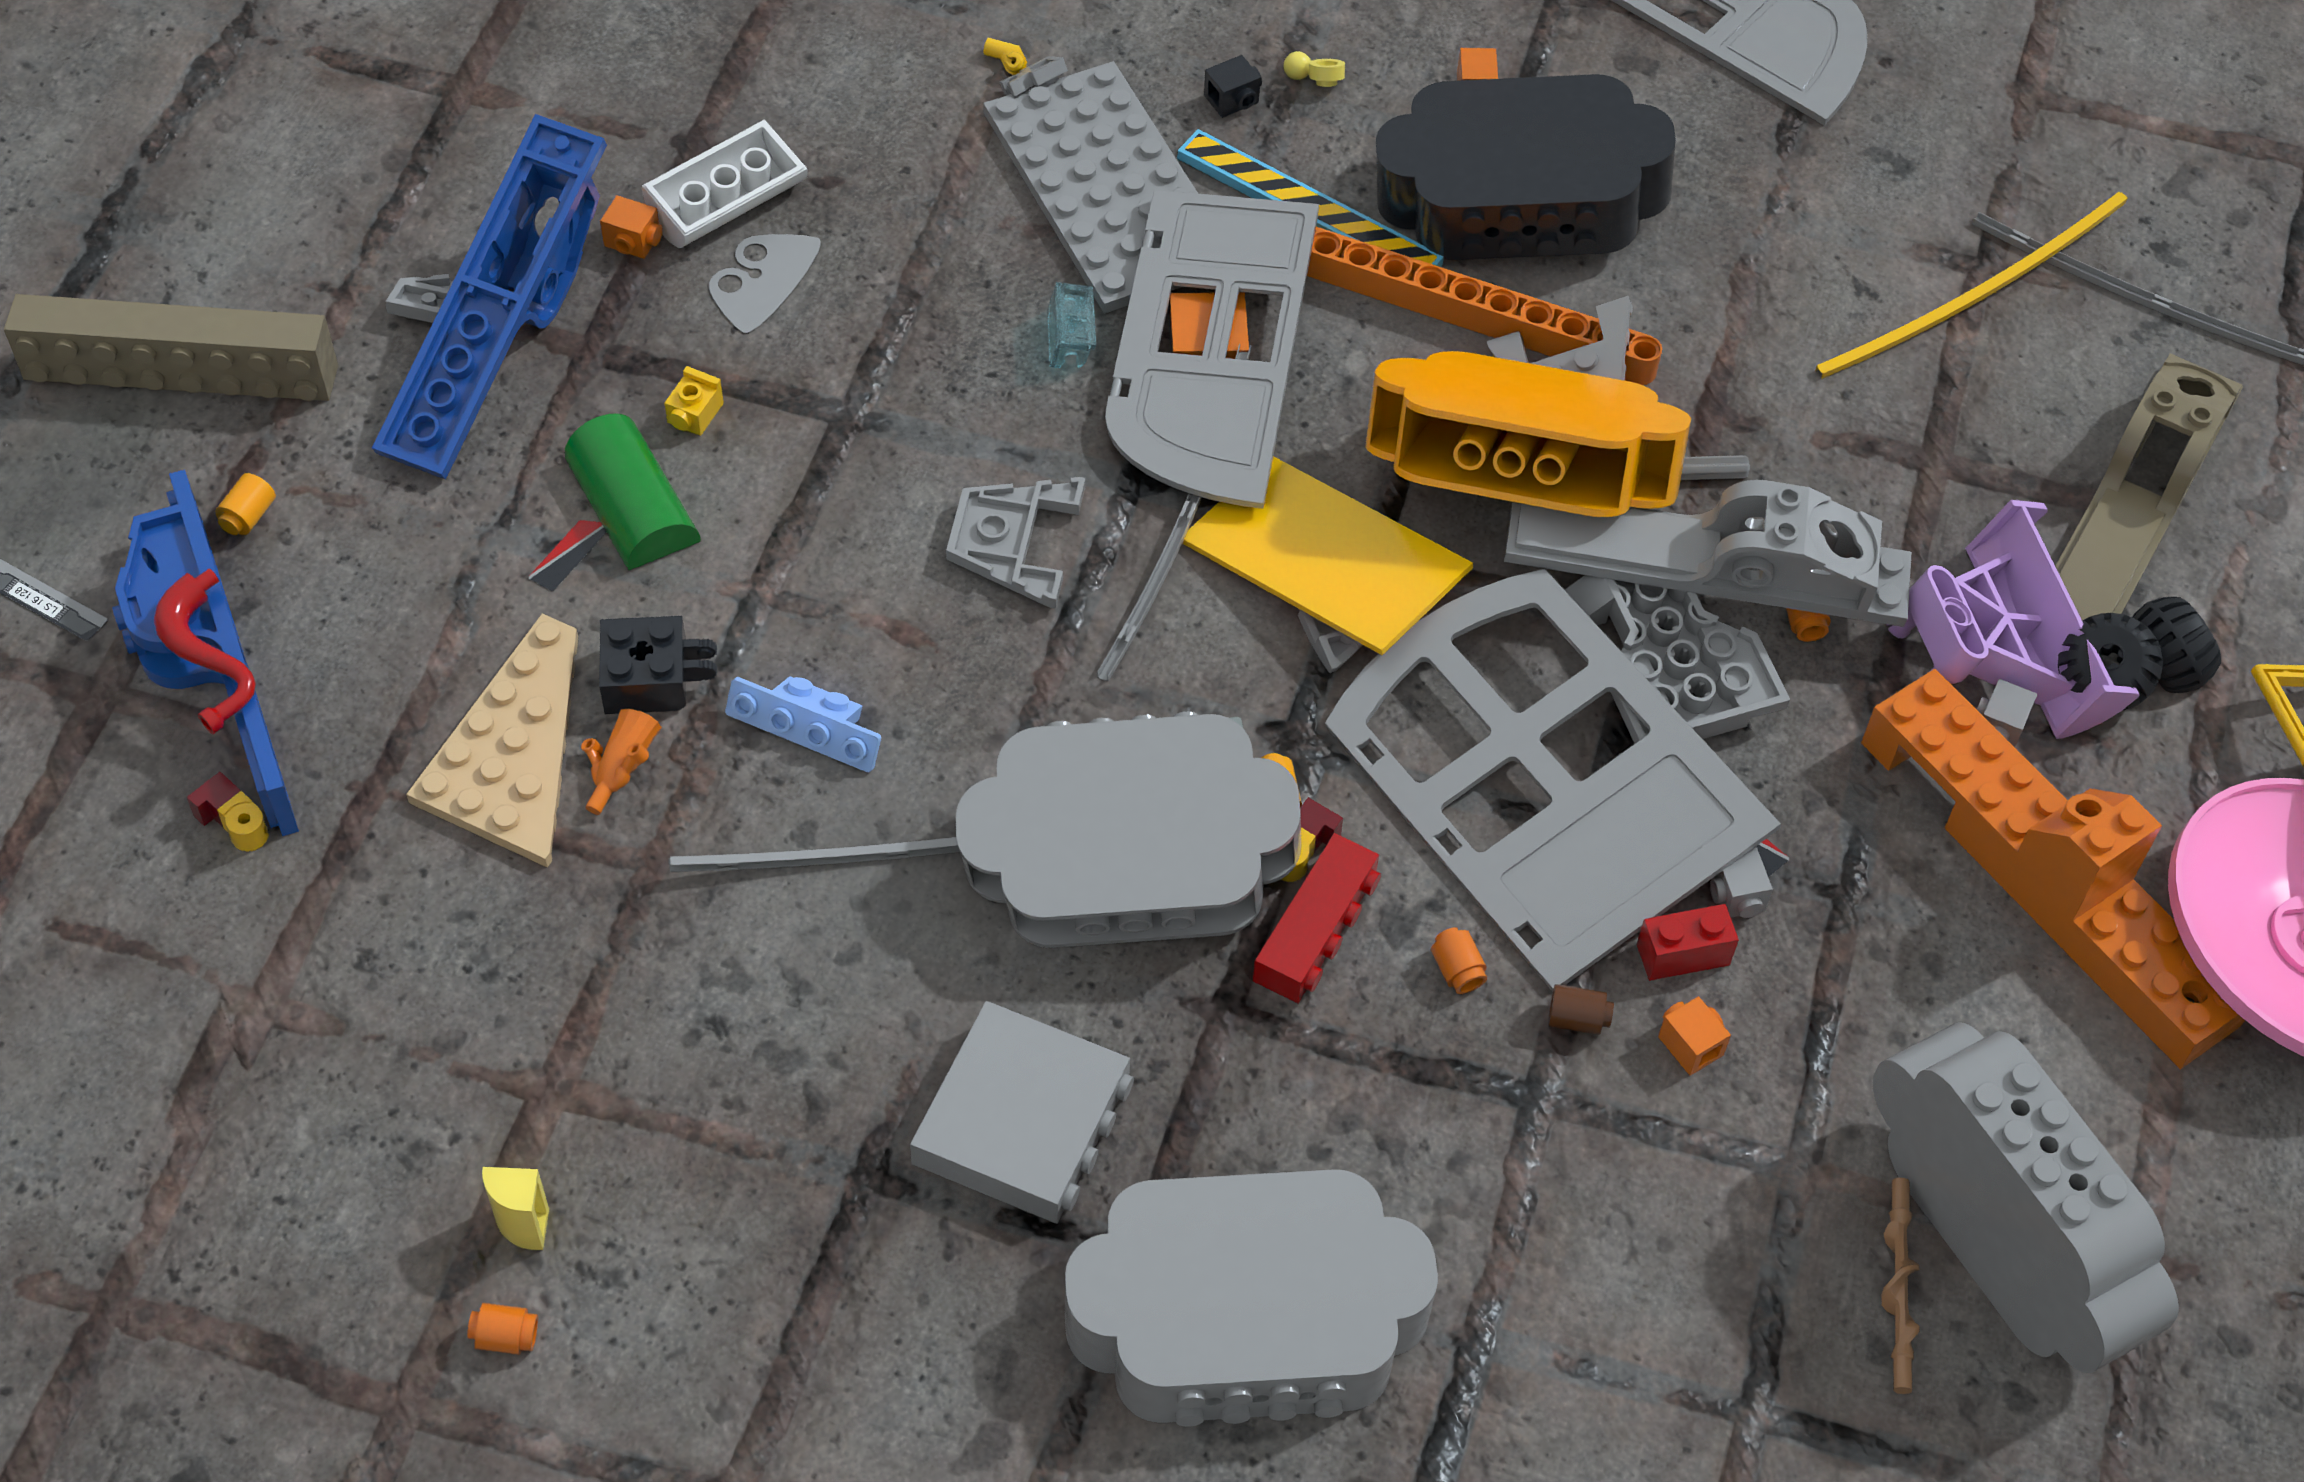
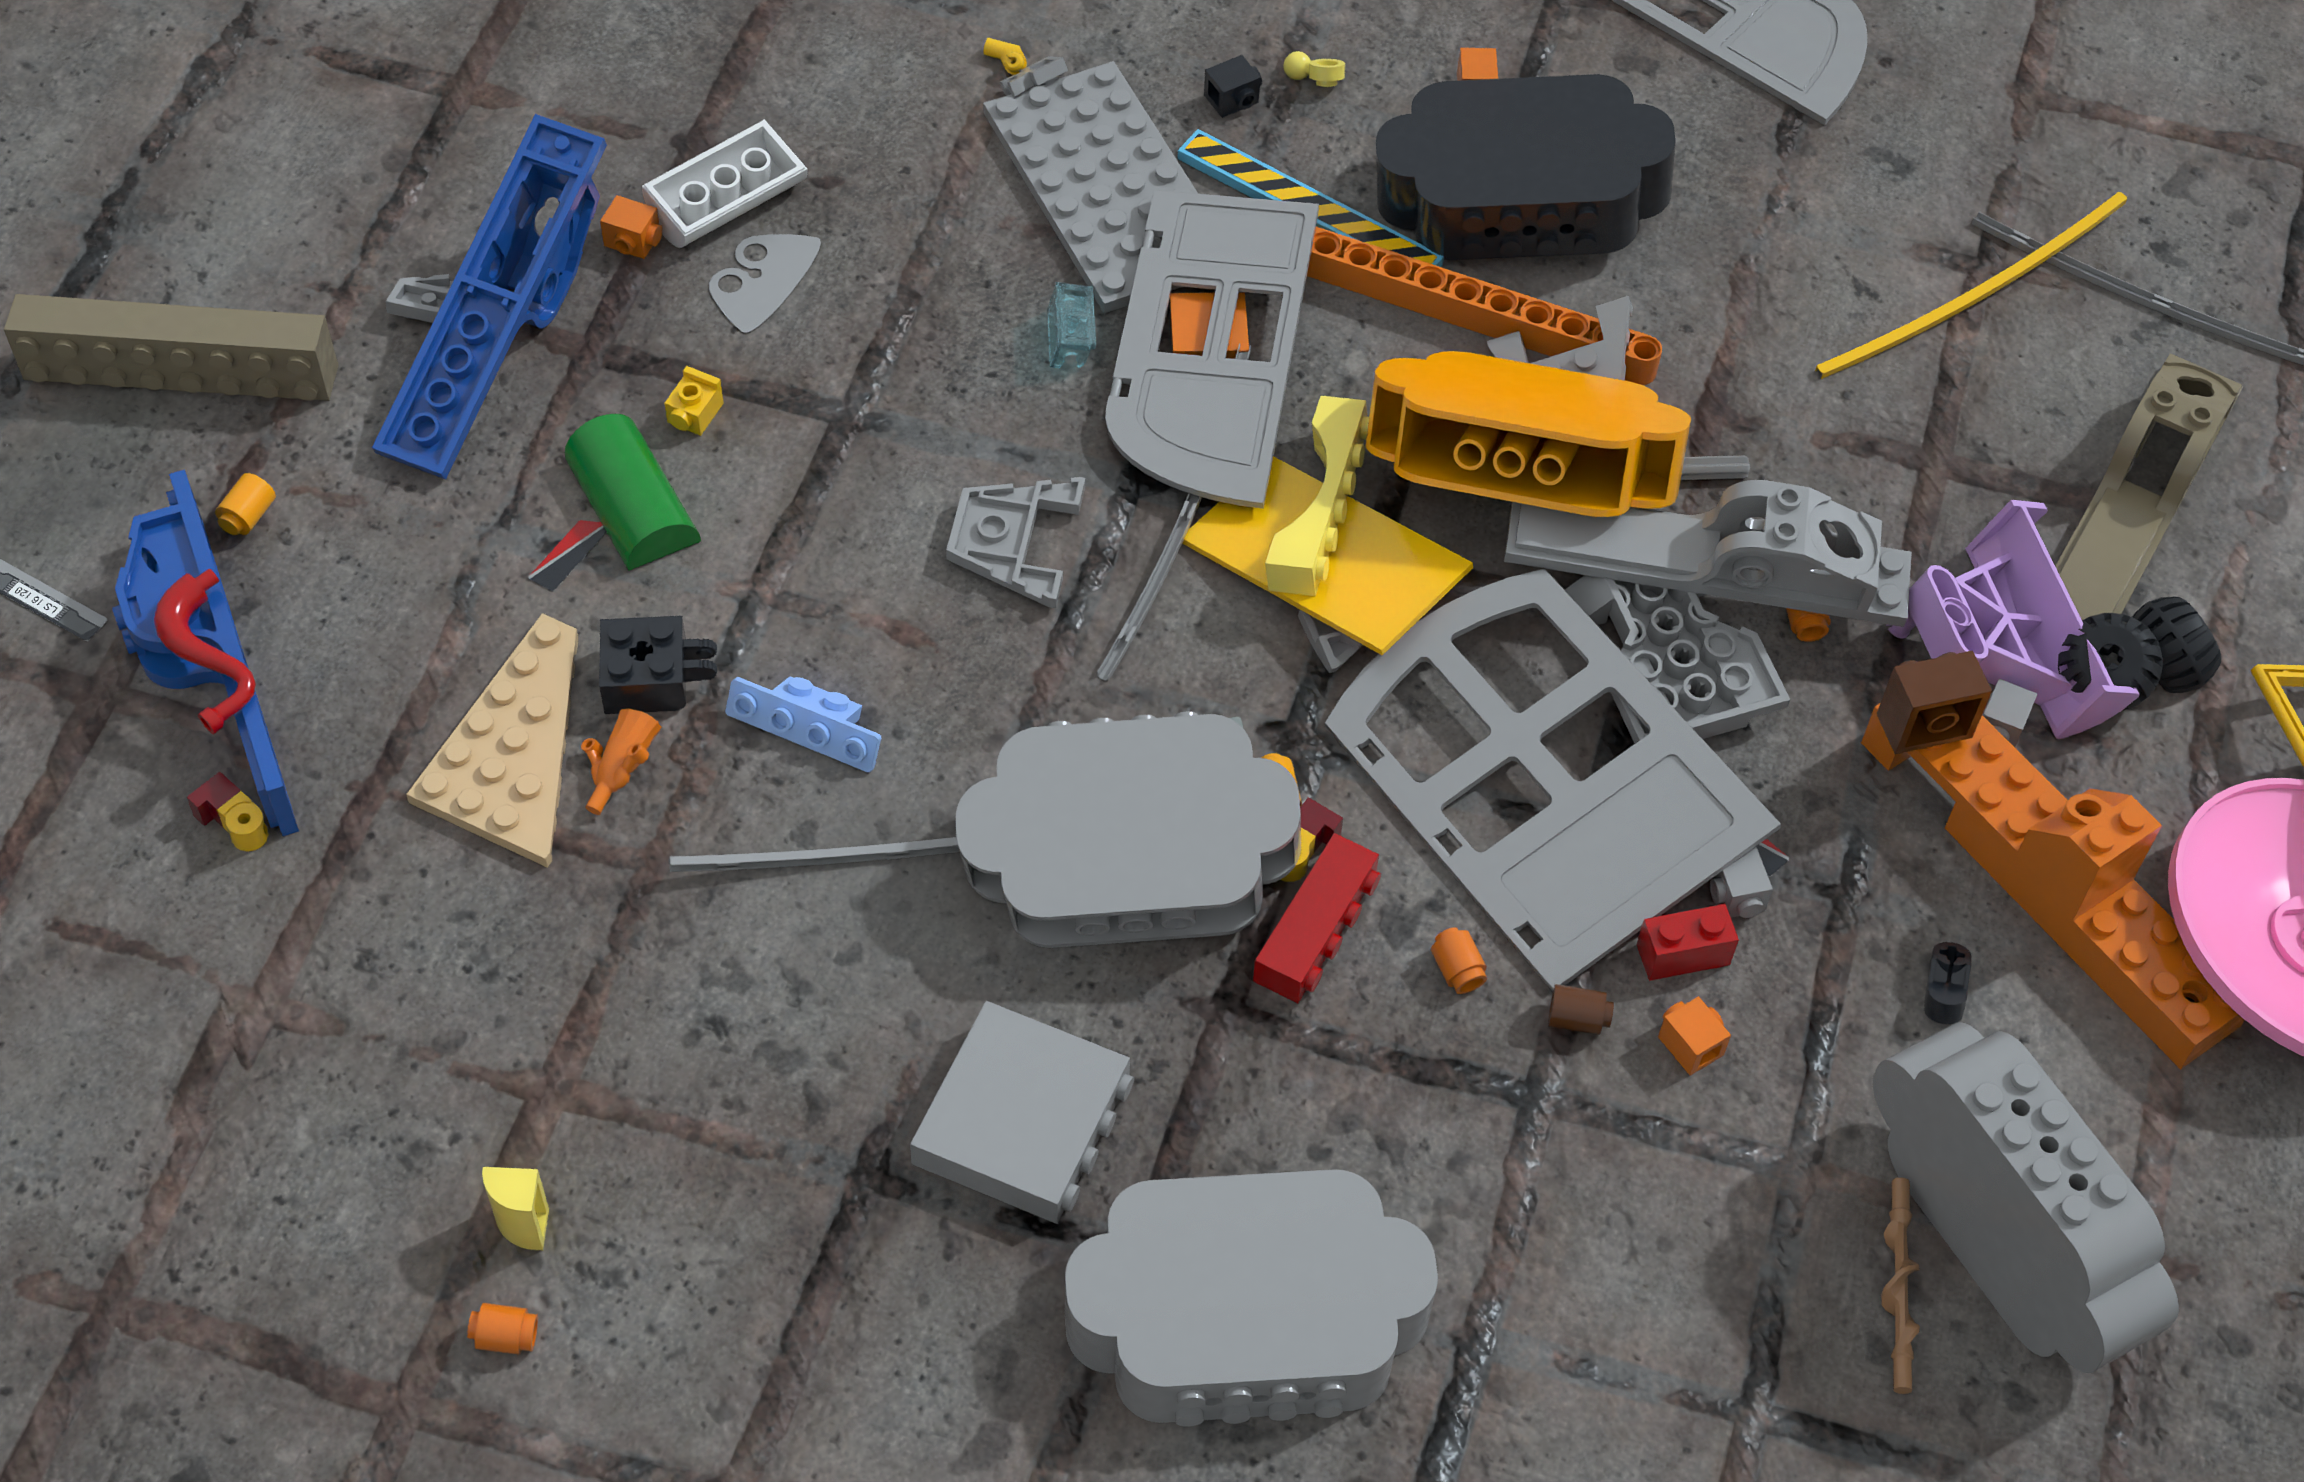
(1302, 549): none -> light yellow arch
(1933, 701): none -> reddish brown brick
(1947, 983): none -> black piece

